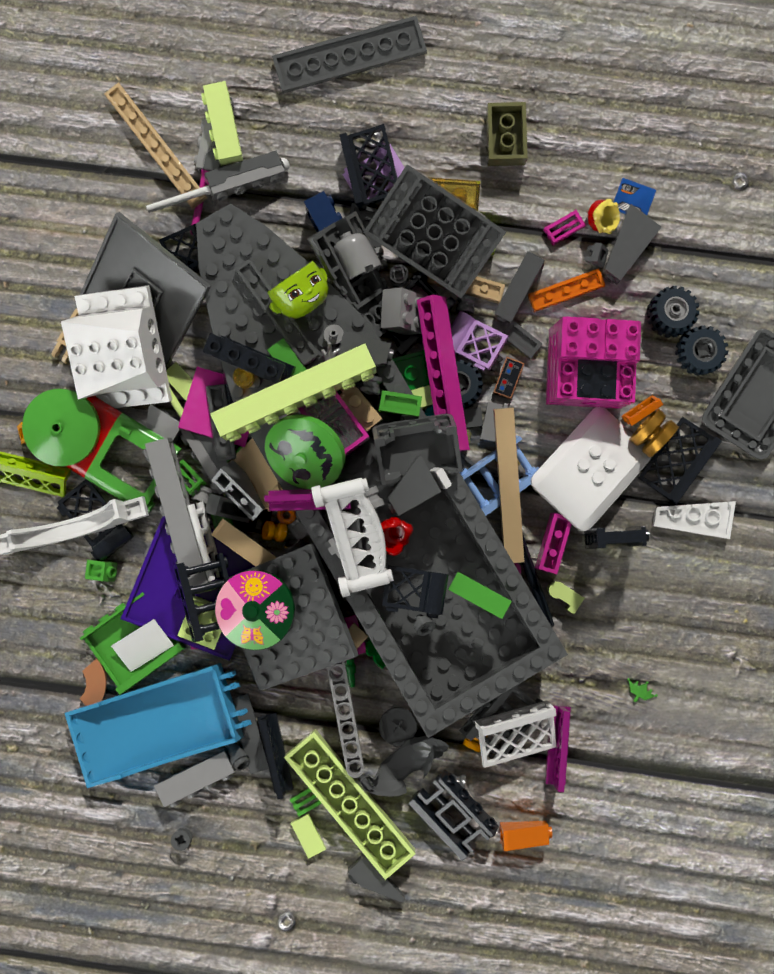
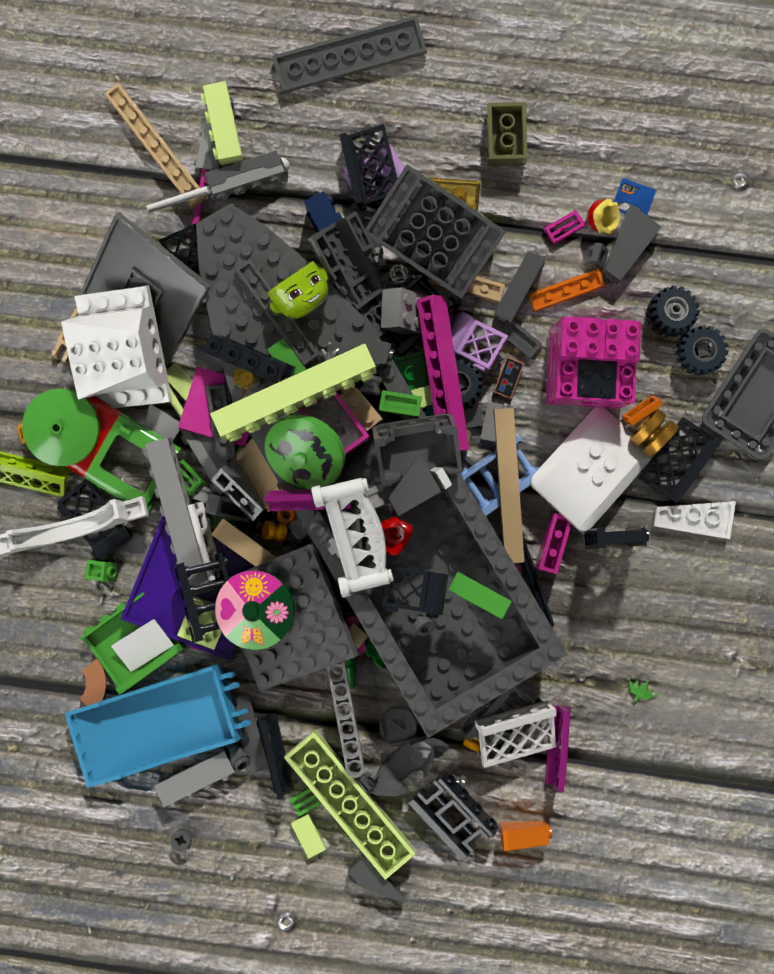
(334, 339): light grey tile -> none
(356, 254): light grey cylinder -> none
(565, 594): yellowish green leg -> none

